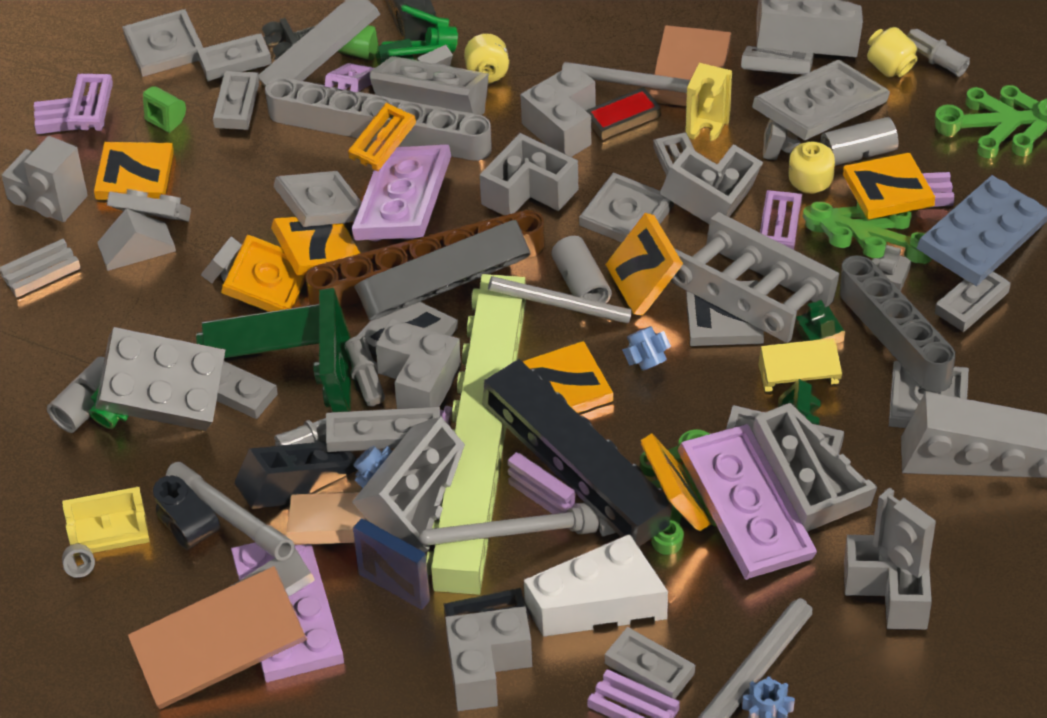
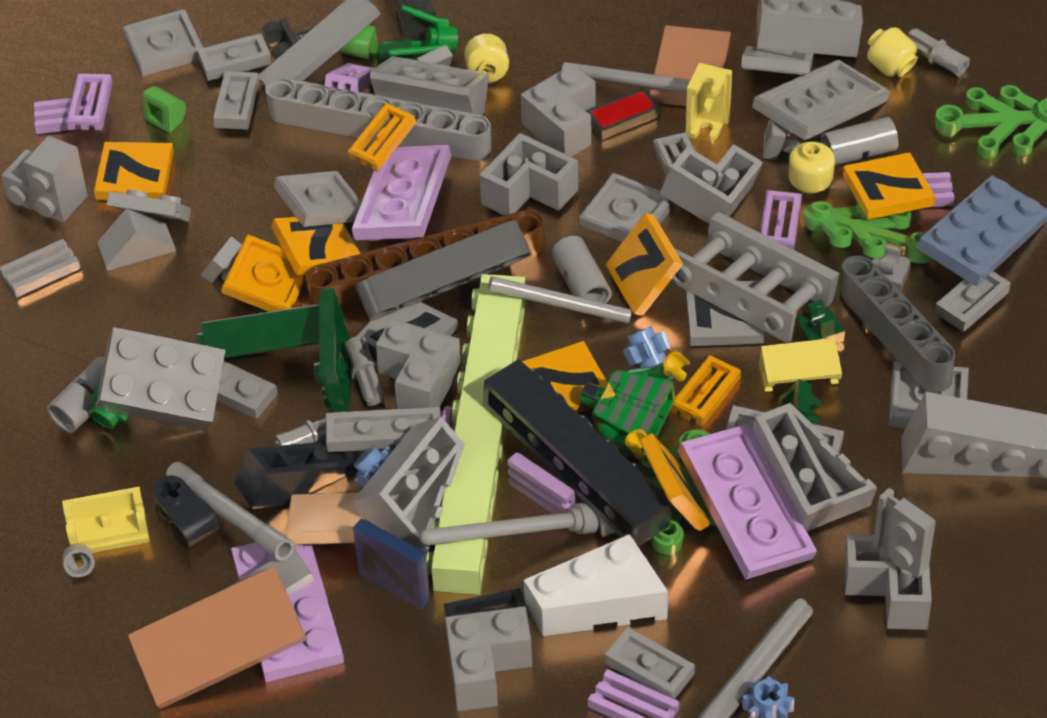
(634, 403): none -> torso
(703, 414): none -> light orange tile

